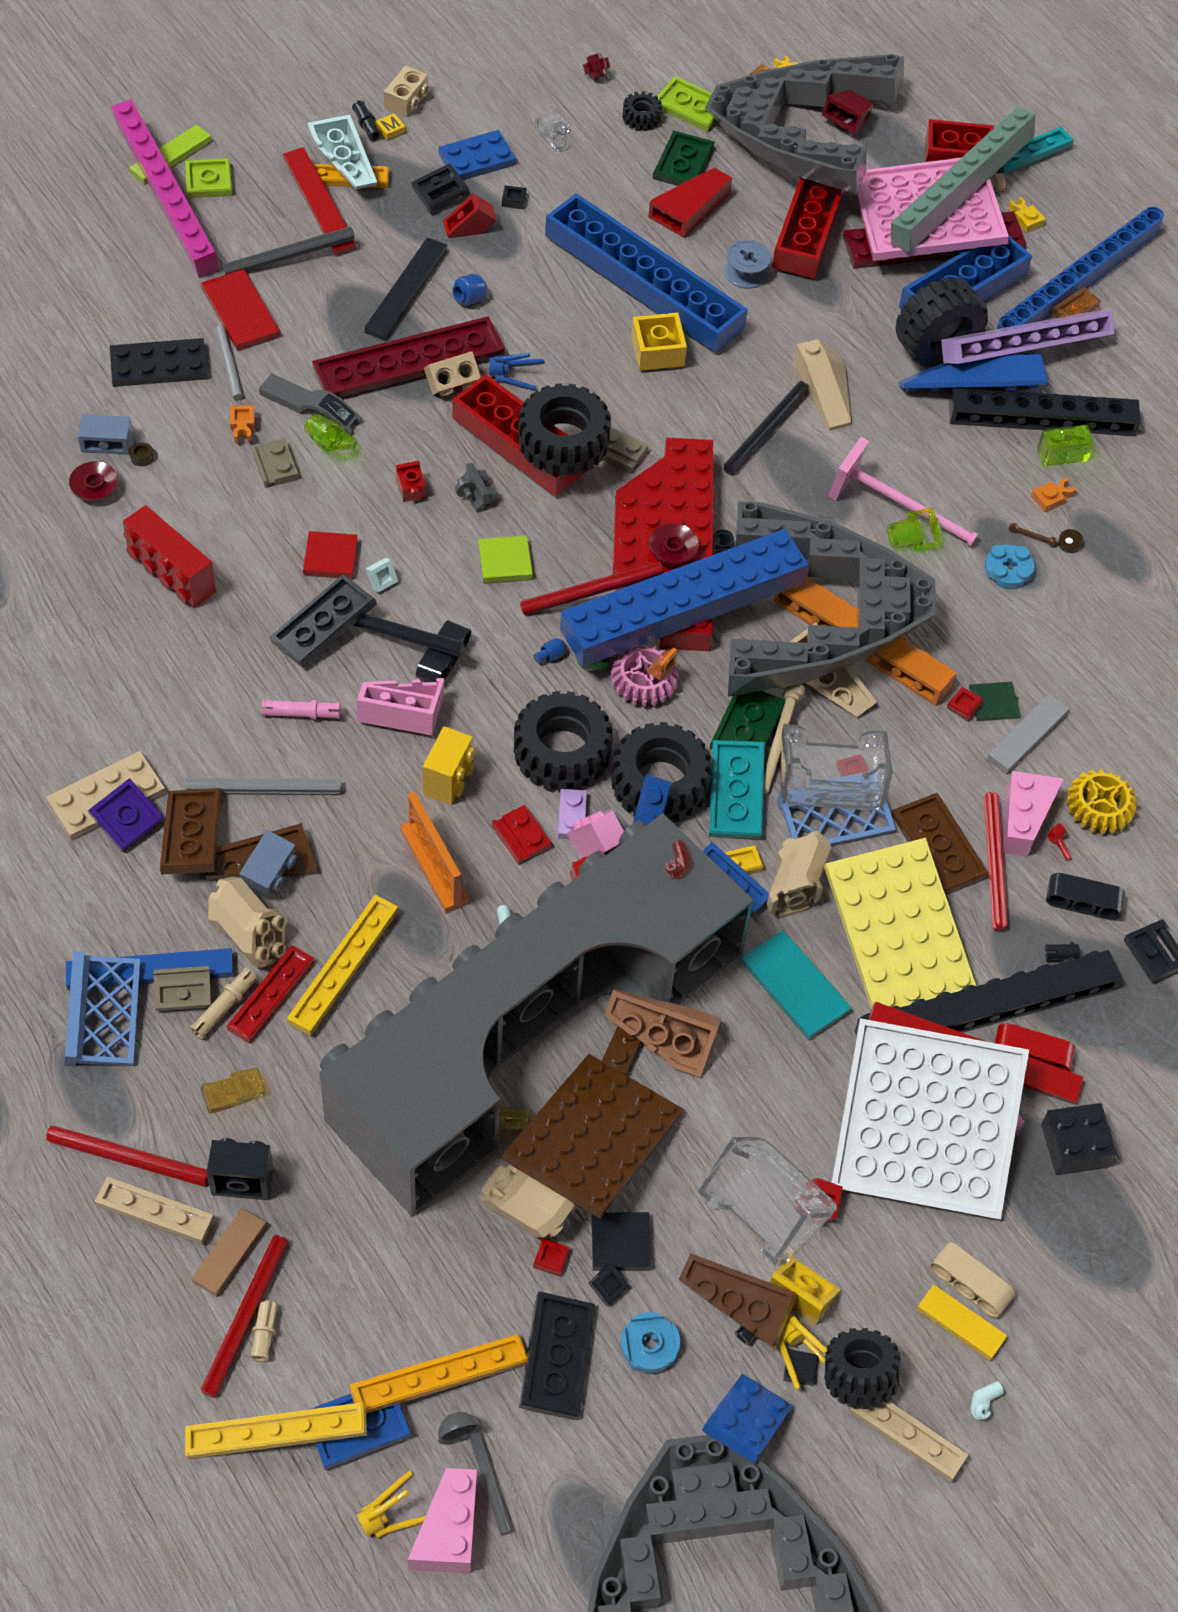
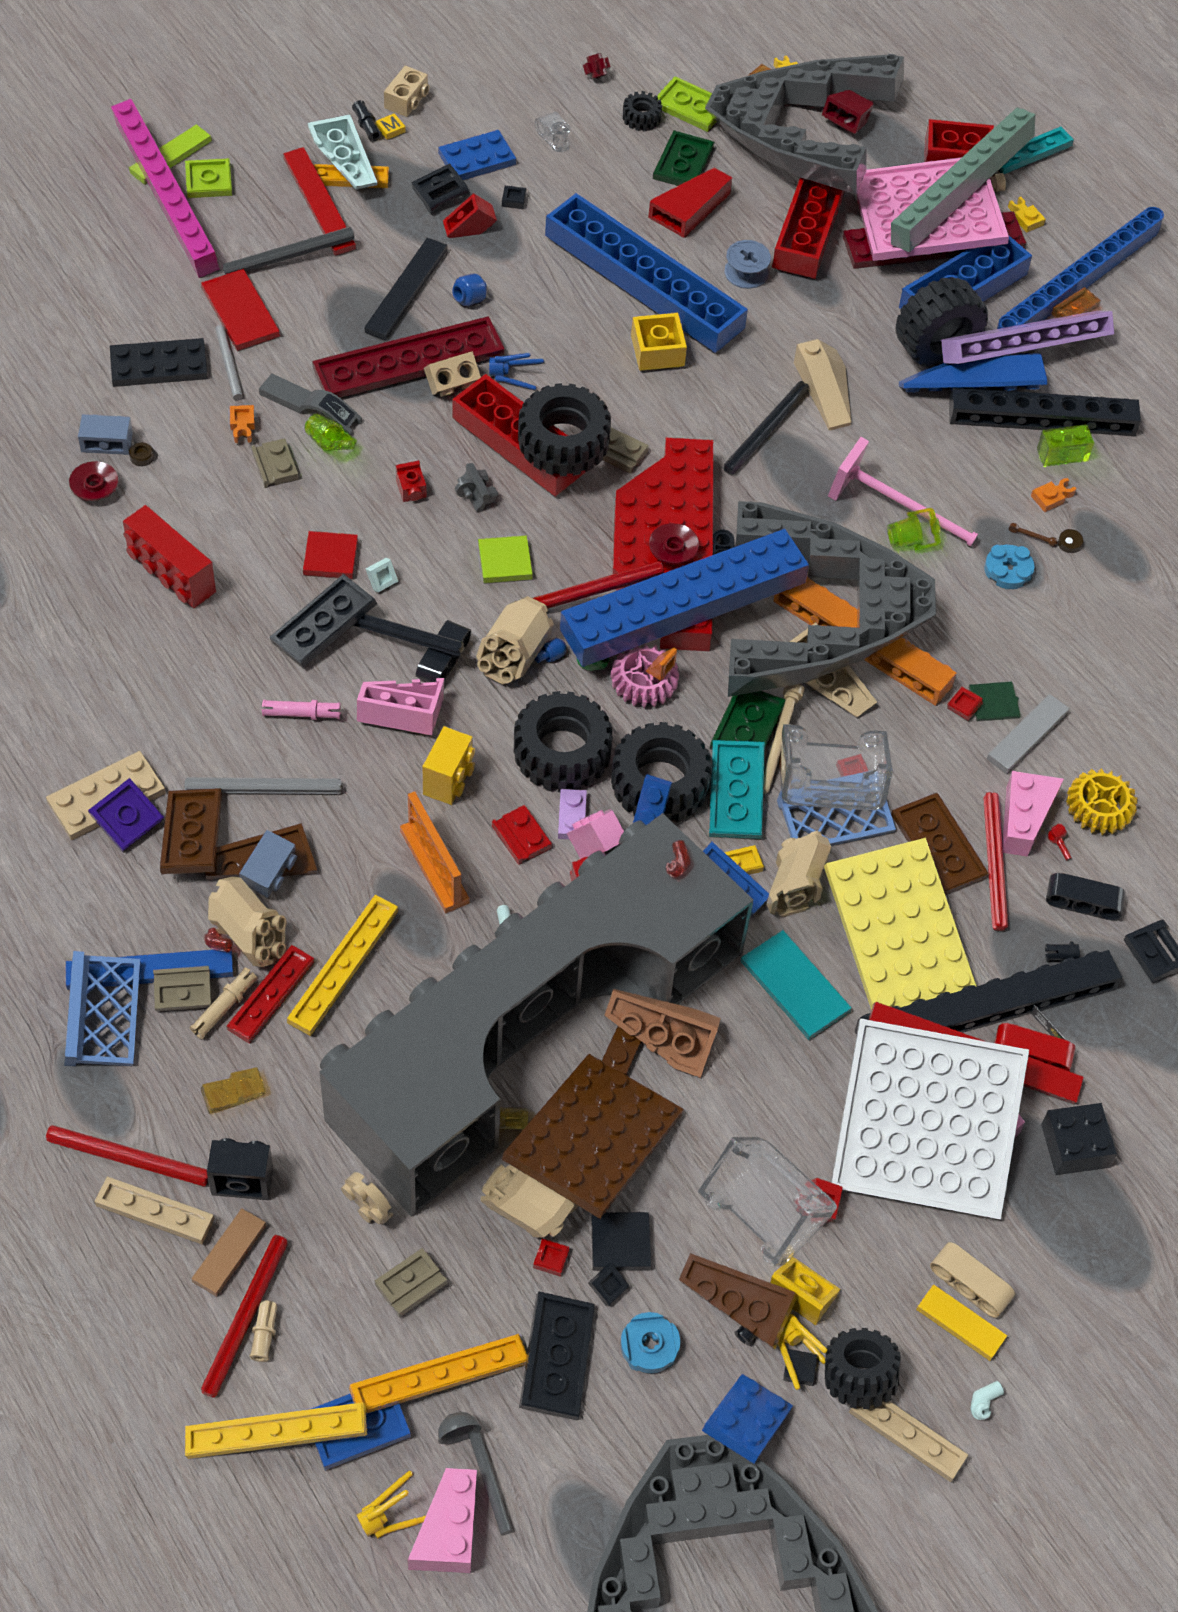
(216, 942): none -> clear red arm
(369, 1198): none -> tan plate
(410, 1282): none -> dark tan plate
(514, 640): none -> tan brick
(1045, 1023): none -> black sticker

